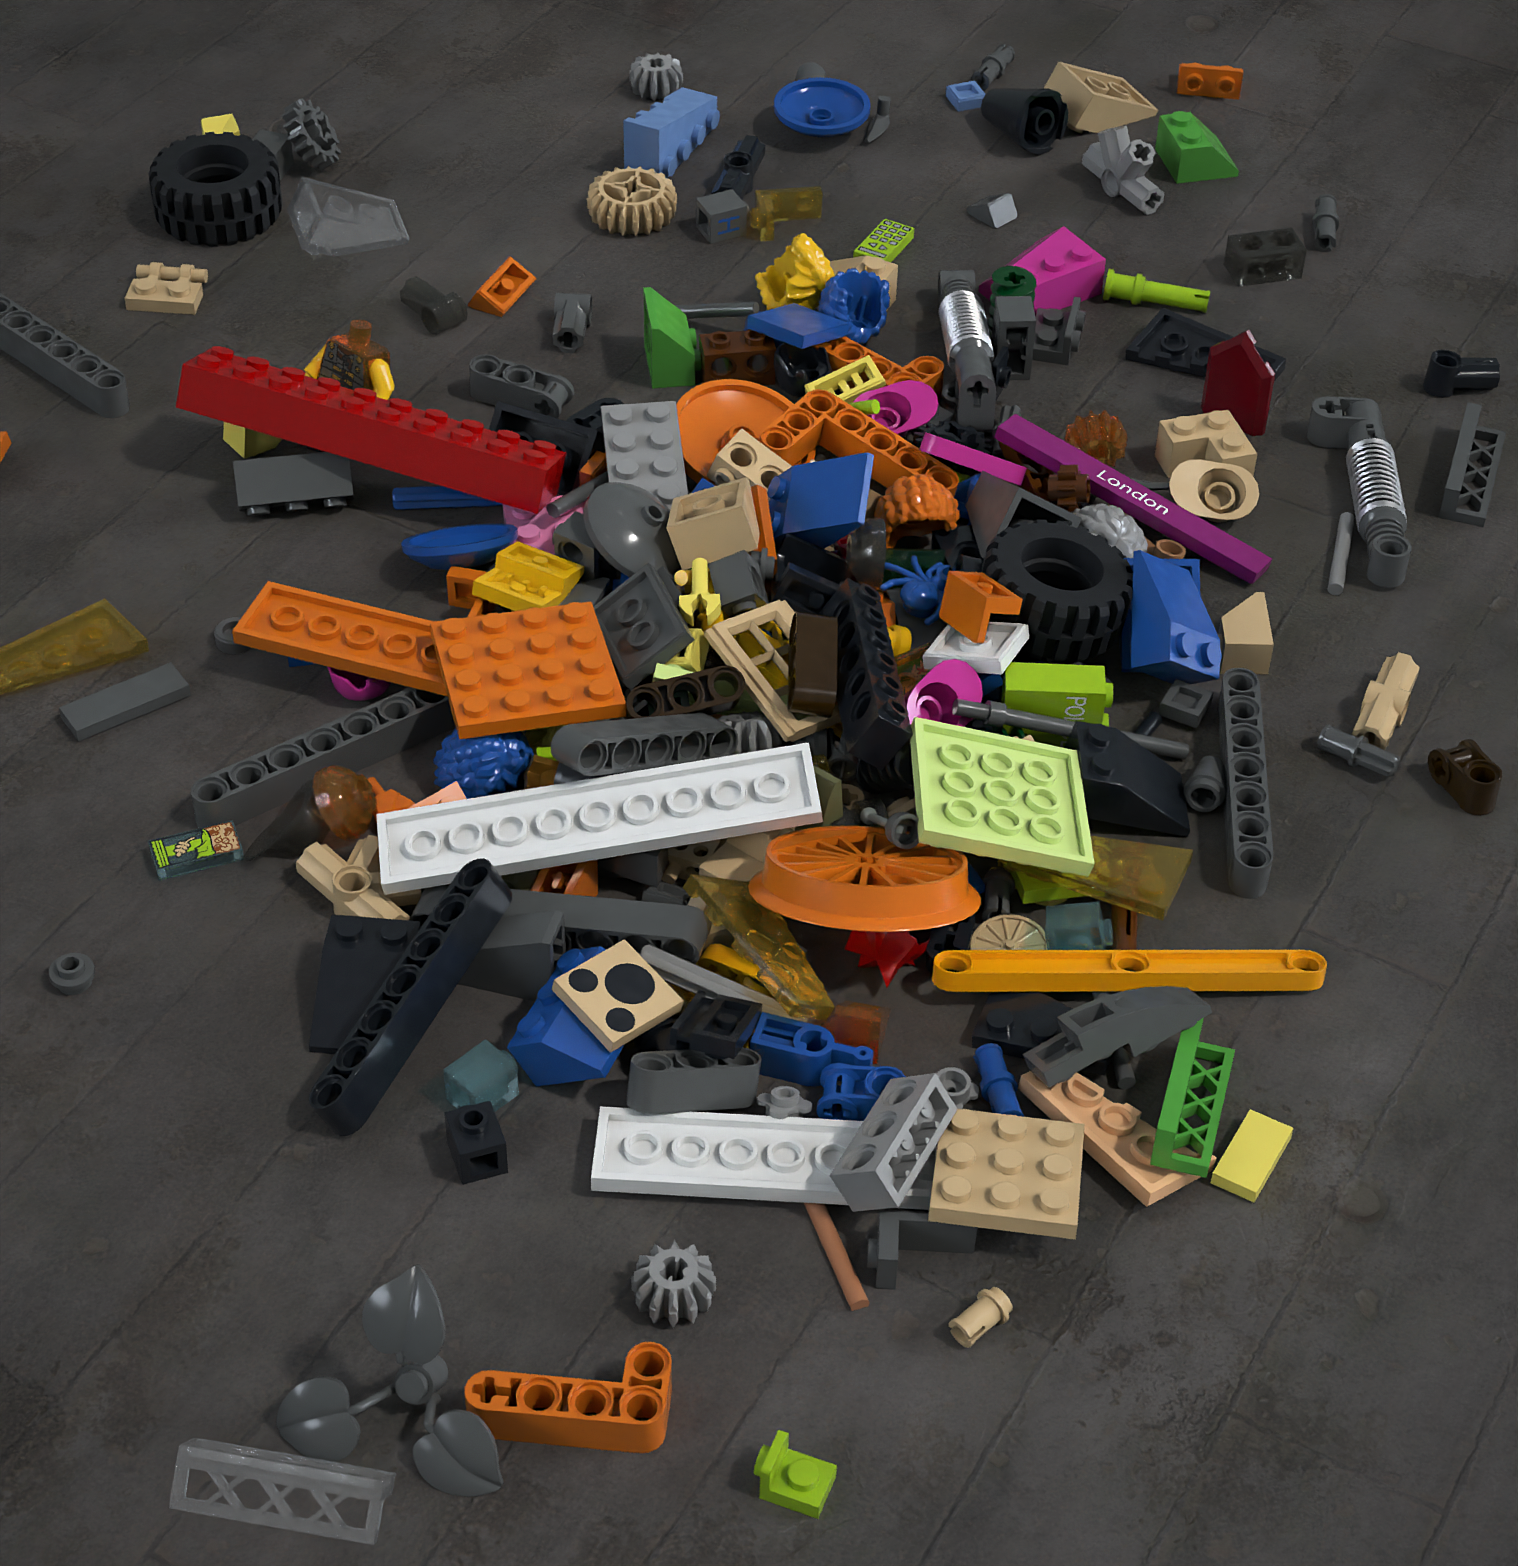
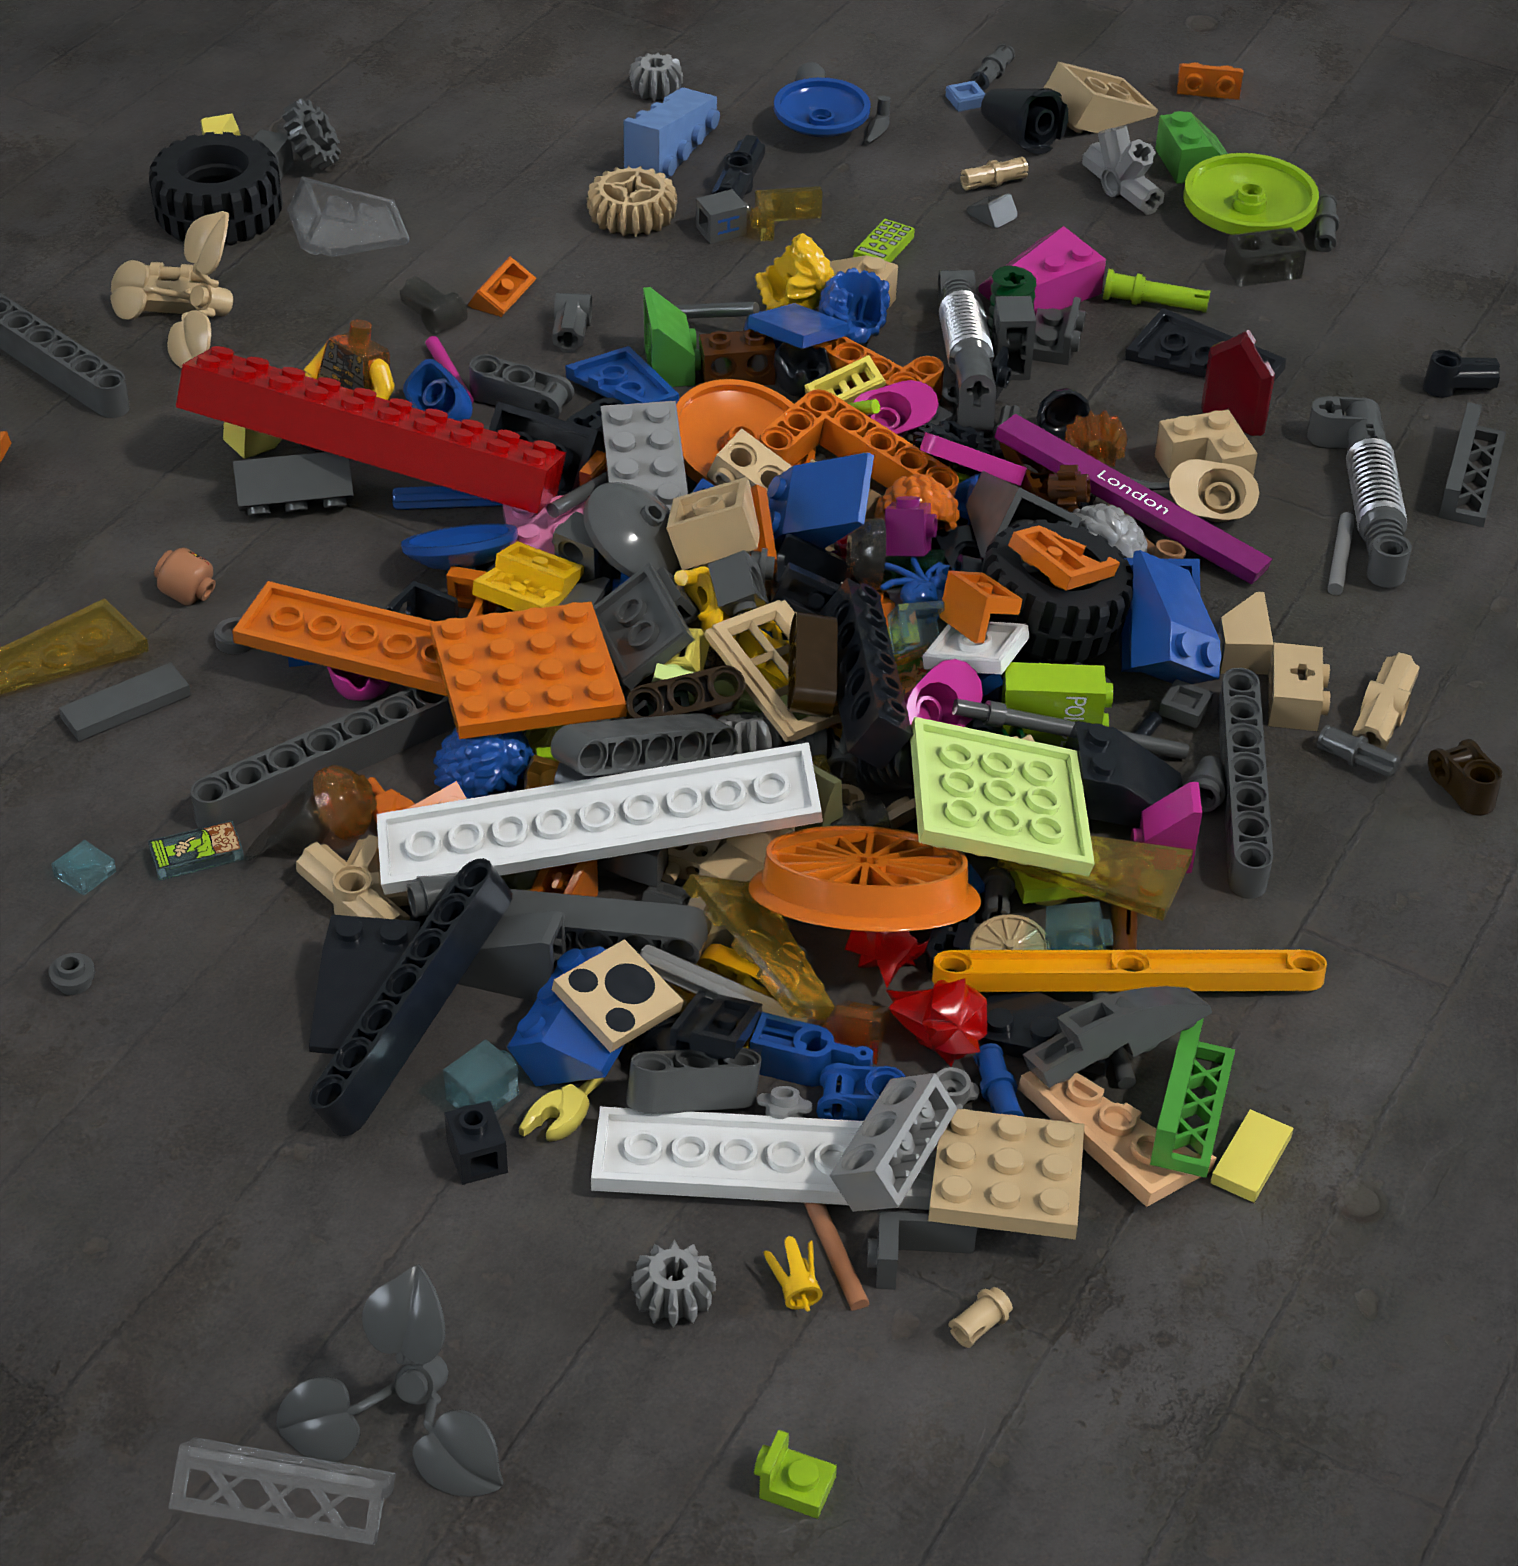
(84, 867): none -> clear light blue plate
(184, 576): none -> nougat head
(203, 247): none -> tan plant
(426, 603): none -> black bracket
(427, 892): none -> dark grey cone
(436, 388): none -> blue piece
(441, 356): none -> dark pink bar
(509, 1400): orange beam -> none
(566, 1105): none -> light yellow hand
(621, 376): none -> blue wing
(700, 595): light yellow bar -> none
(800, 1288): none -> yellow piece
(895, 827): dark grey hinge -> none
(909, 527): none -> magenta brick
(914, 625): none -> clear light blue panel
(943, 1018): none -> red hair
(994, 173): none -> tan pin
(1060, 558): none -> orange wing
(1061, 409): none -> black hair
(1172, 820): none -> dark pink slope
(1250, 193): none -> lime dish
(1297, 687): none -> tan brick

